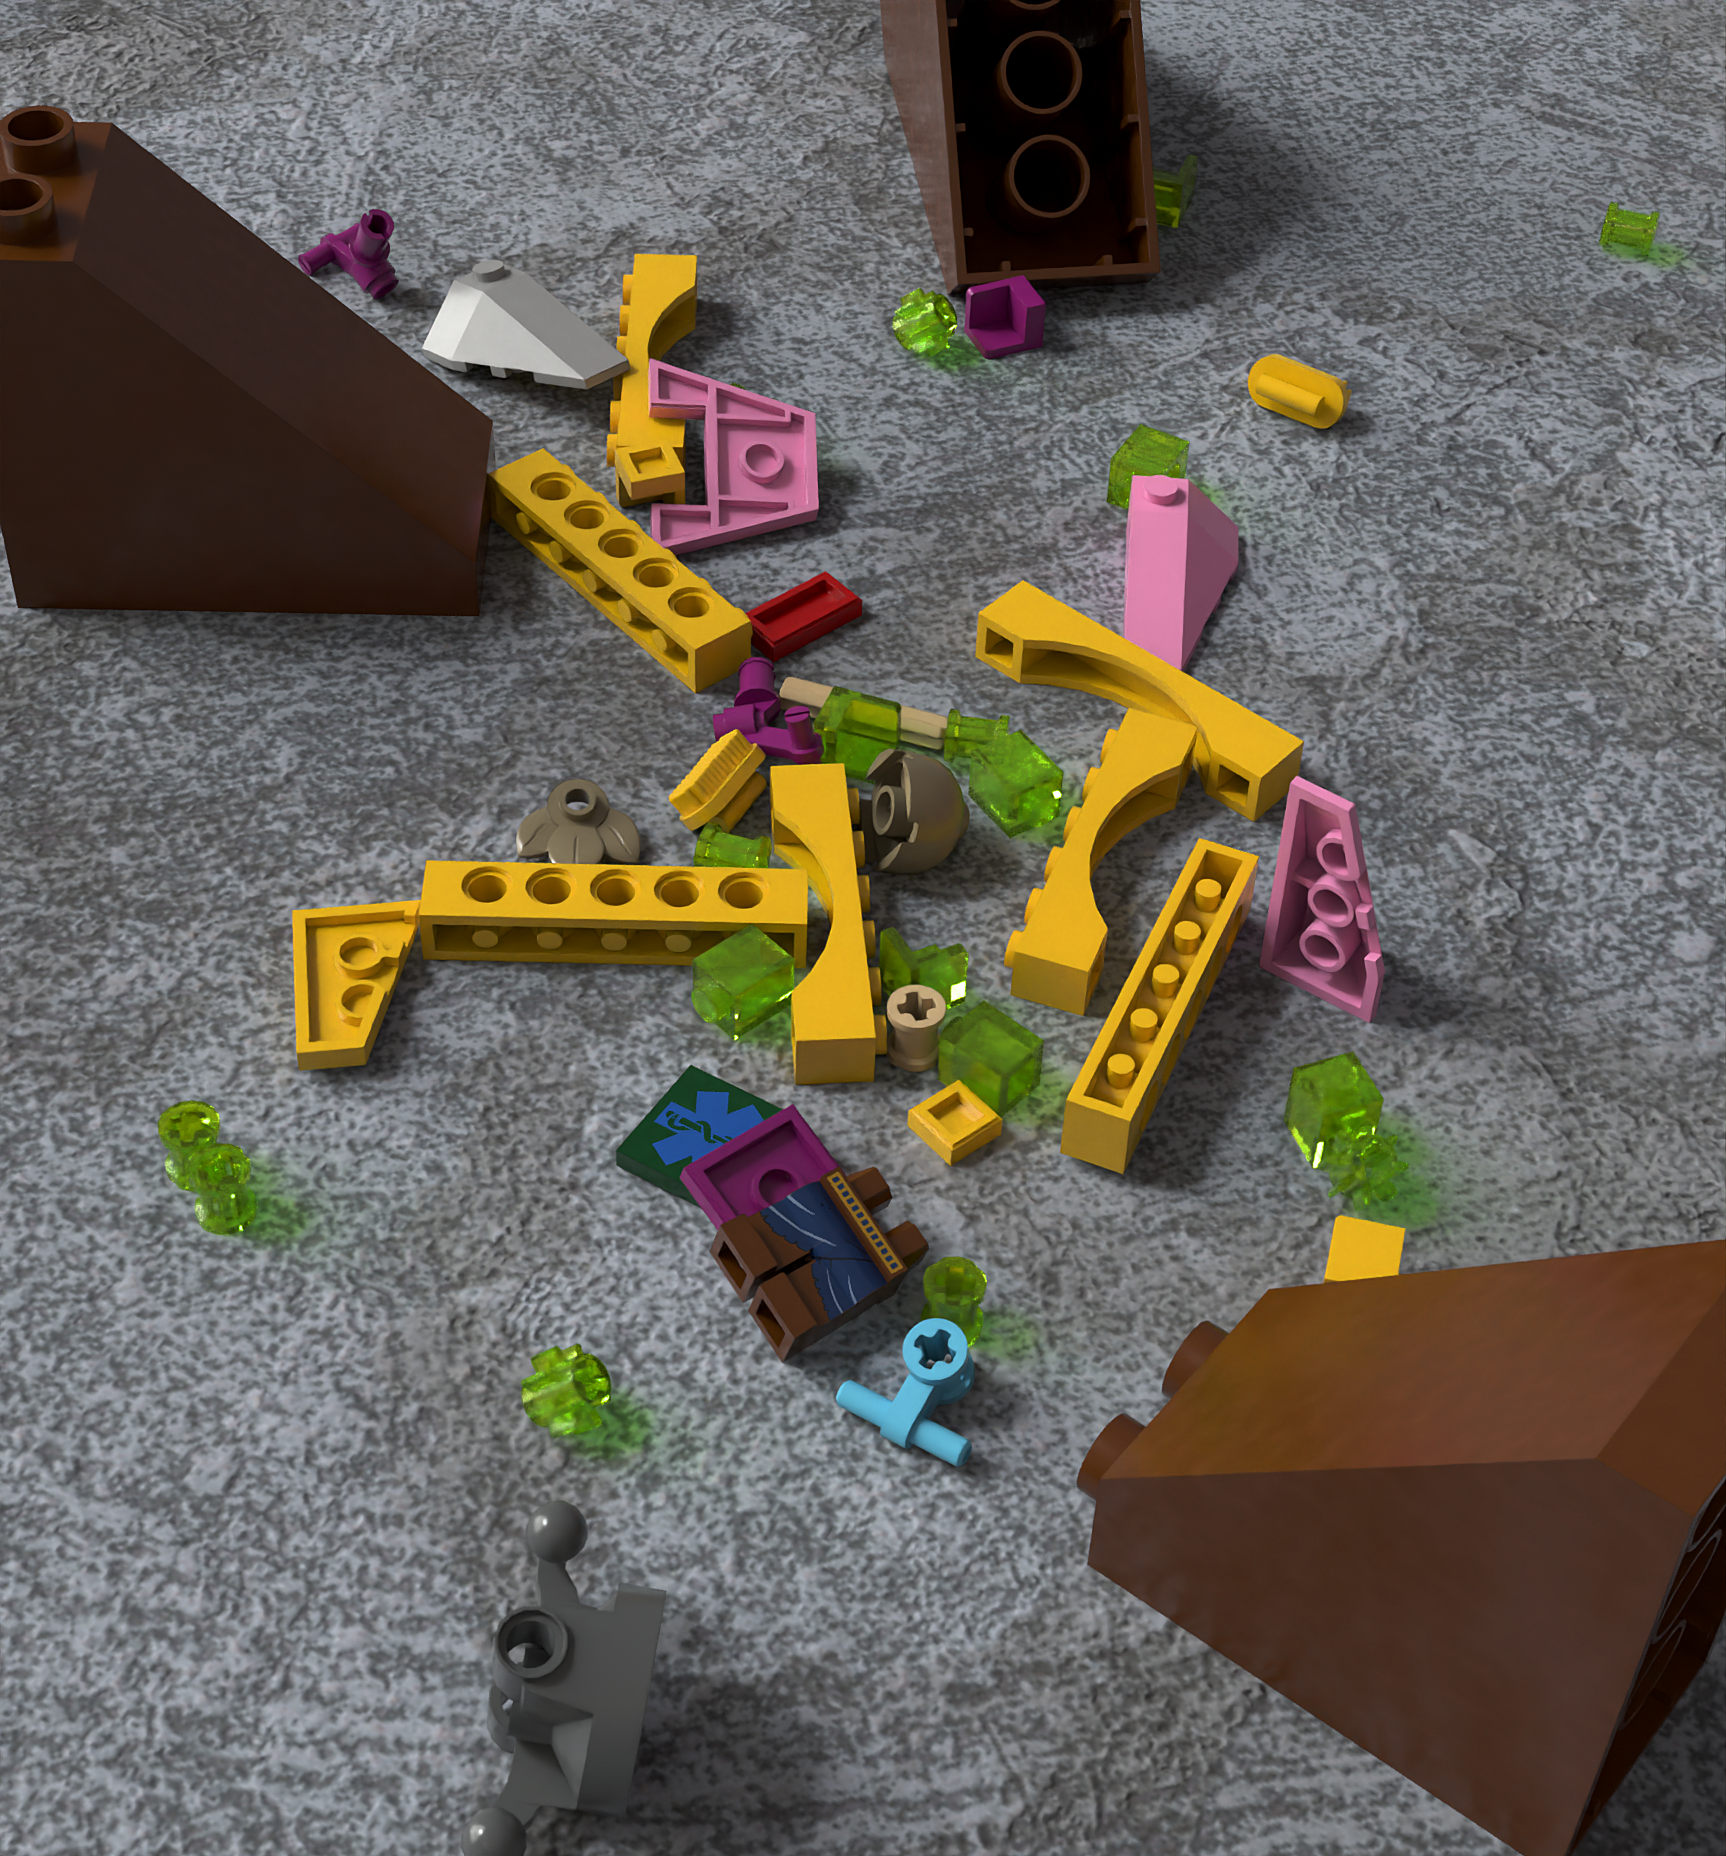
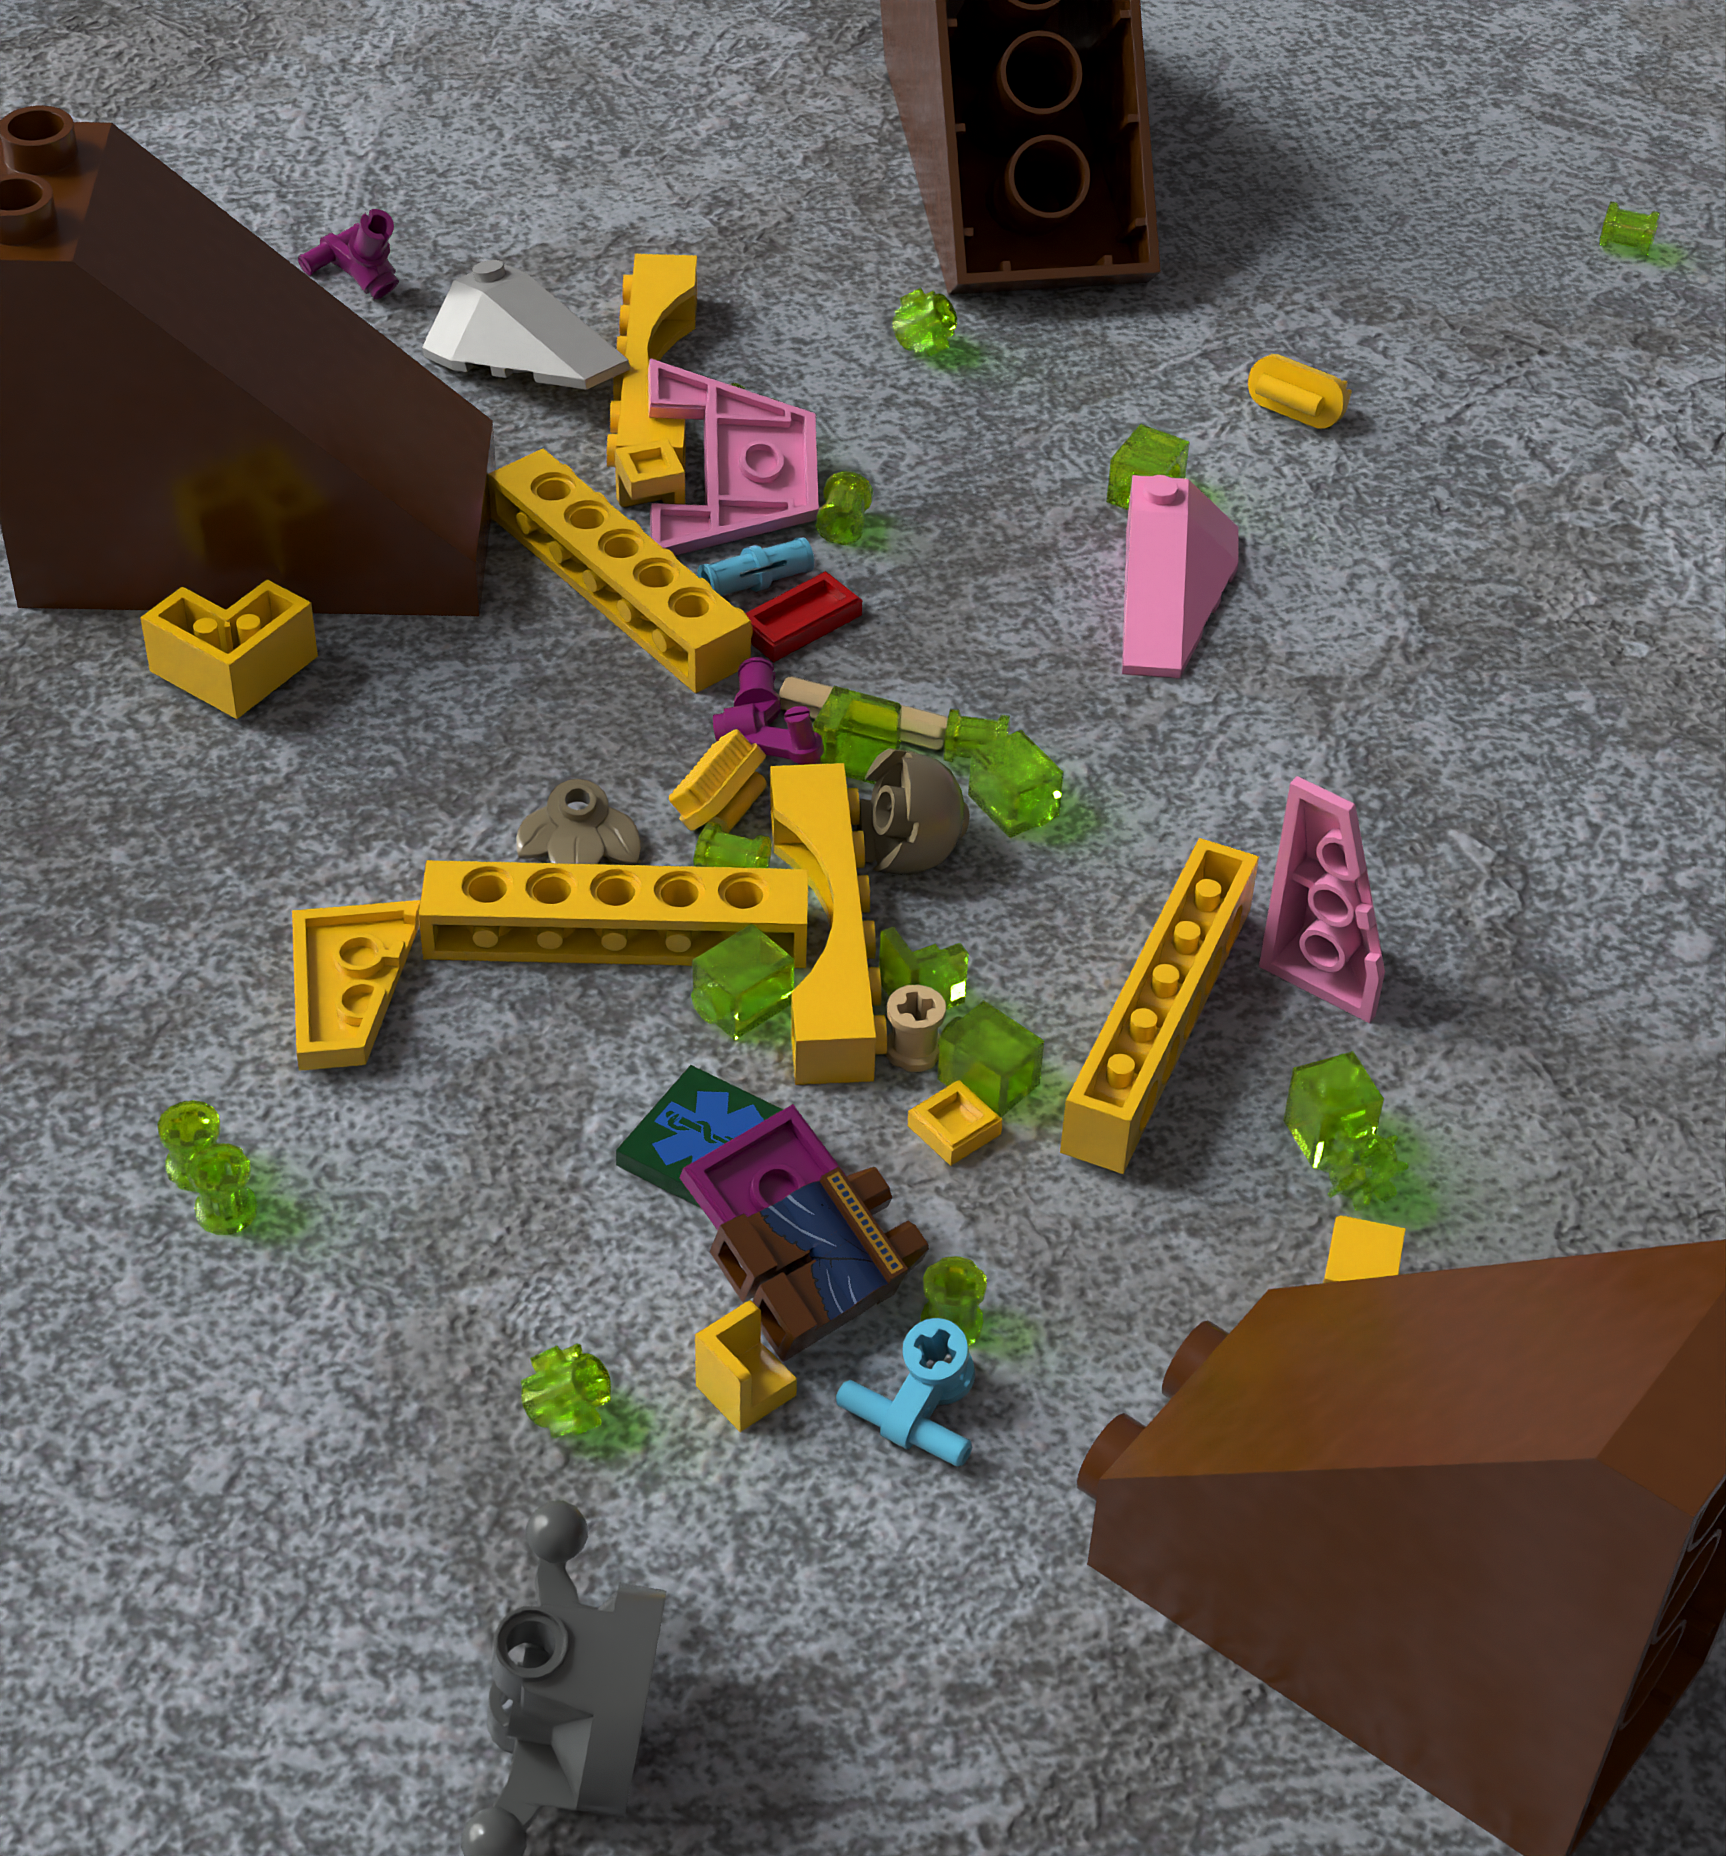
(232, 653): none -> yellow brick
(739, 1370): none -> yellow panel
(785, 561): none -> medium azure pin
(842, 515): none -> clear neon green bush
(1004, 317): magenta panel -> none
(1046, 642): yellow arch -> none
(1065, 936): yellow arch -> none
(1174, 192): clear neon green panel -> none

